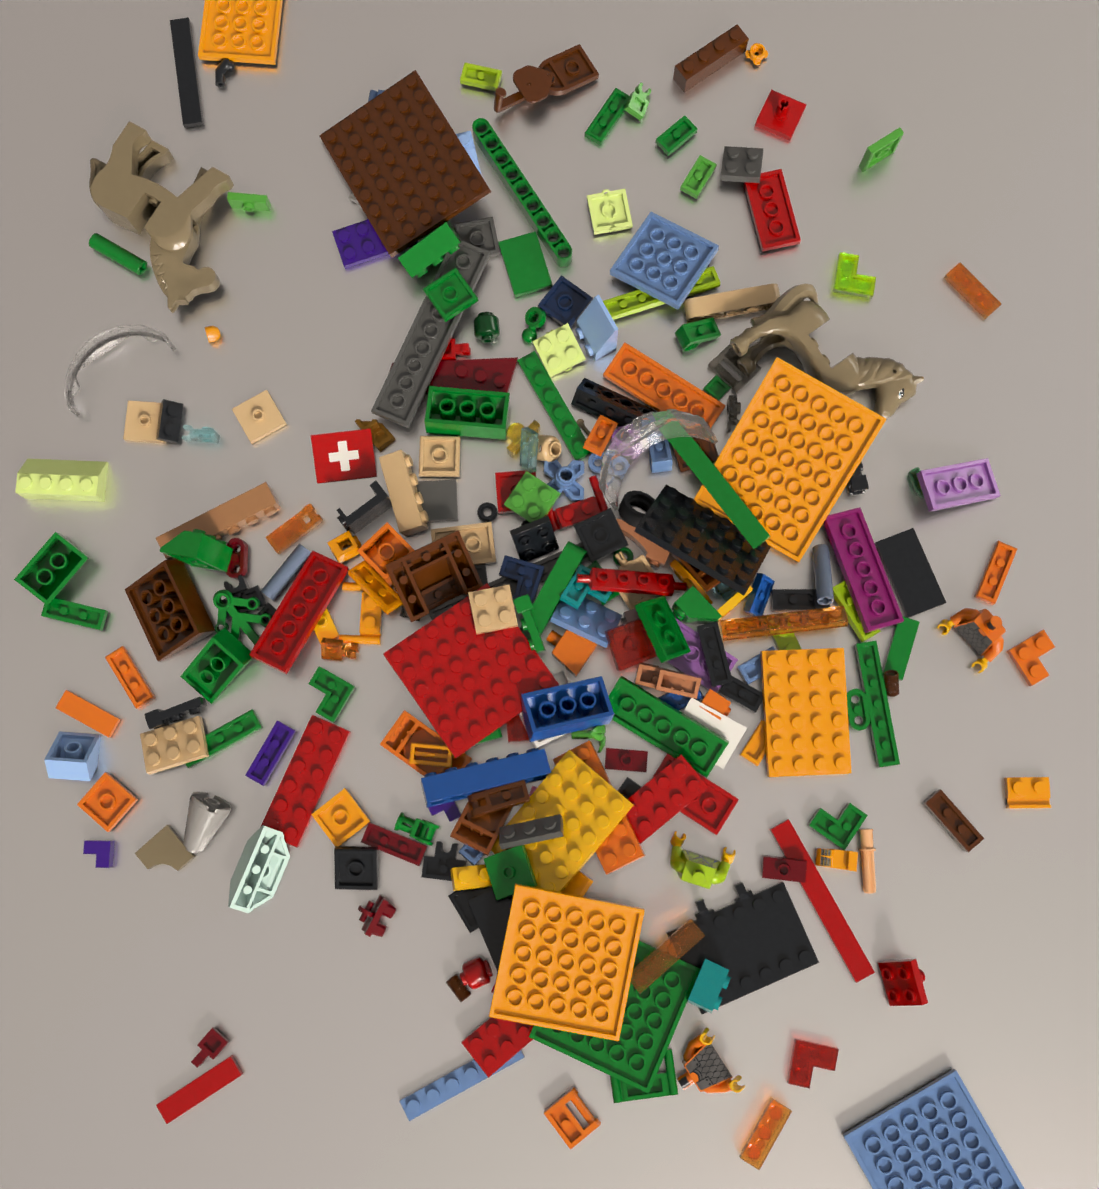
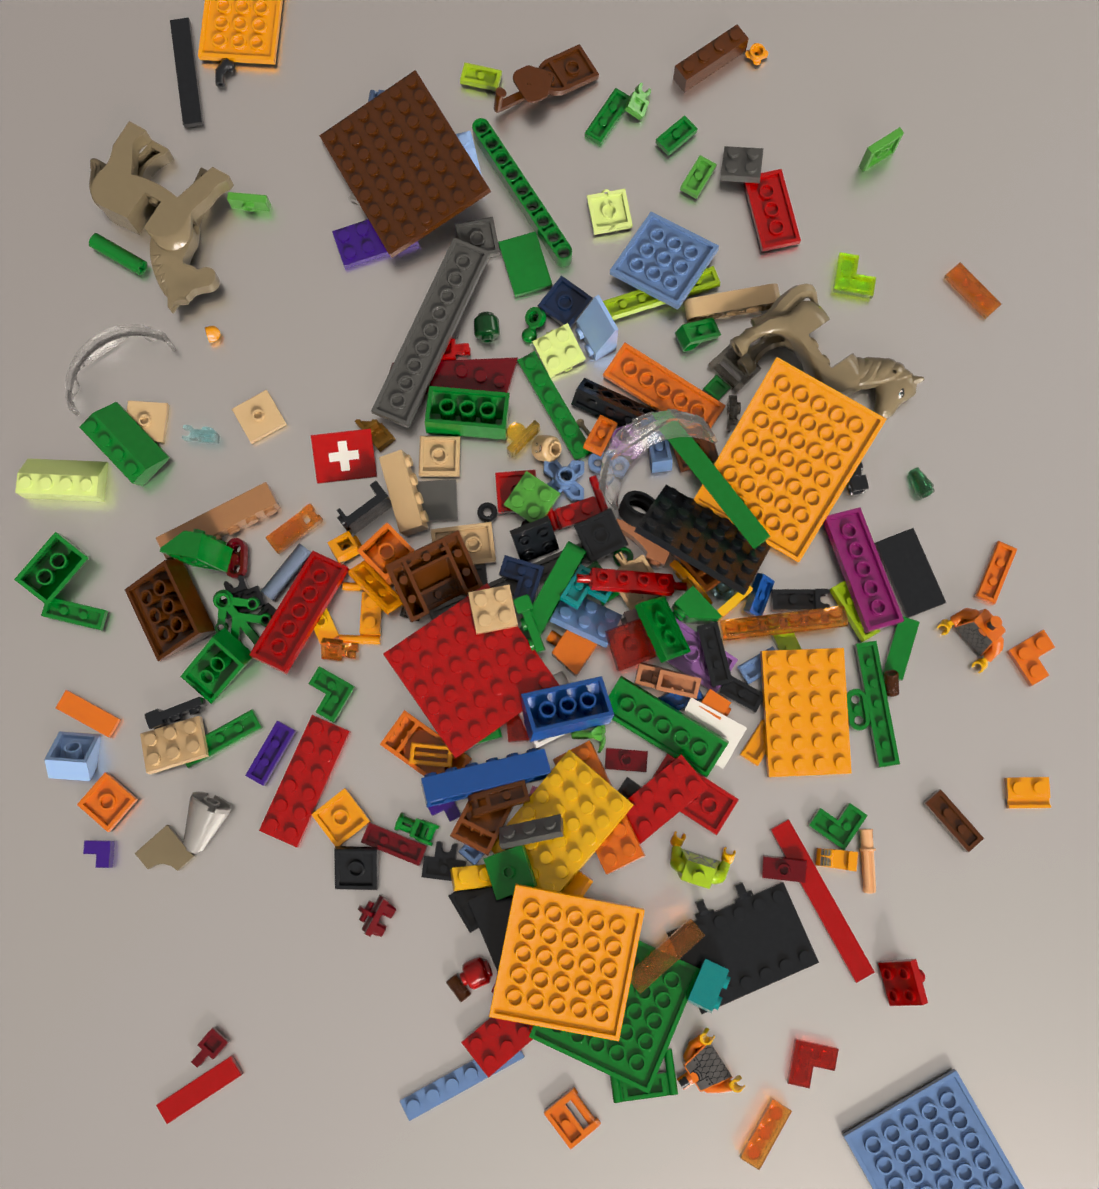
(125, 443): none -> green slope
(130, 677): orange tile -> none
(169, 421): black plate -> none
(258, 870): light aqua wedge -> none
(430, 250): green slope -> none
(450, 294): green plate -> none
(528, 449): clear light blue plate -> none
(780, 115): red tile -> none
(823, 574): sand blue piece -> none
(958, 484): medium lavender plate -> none

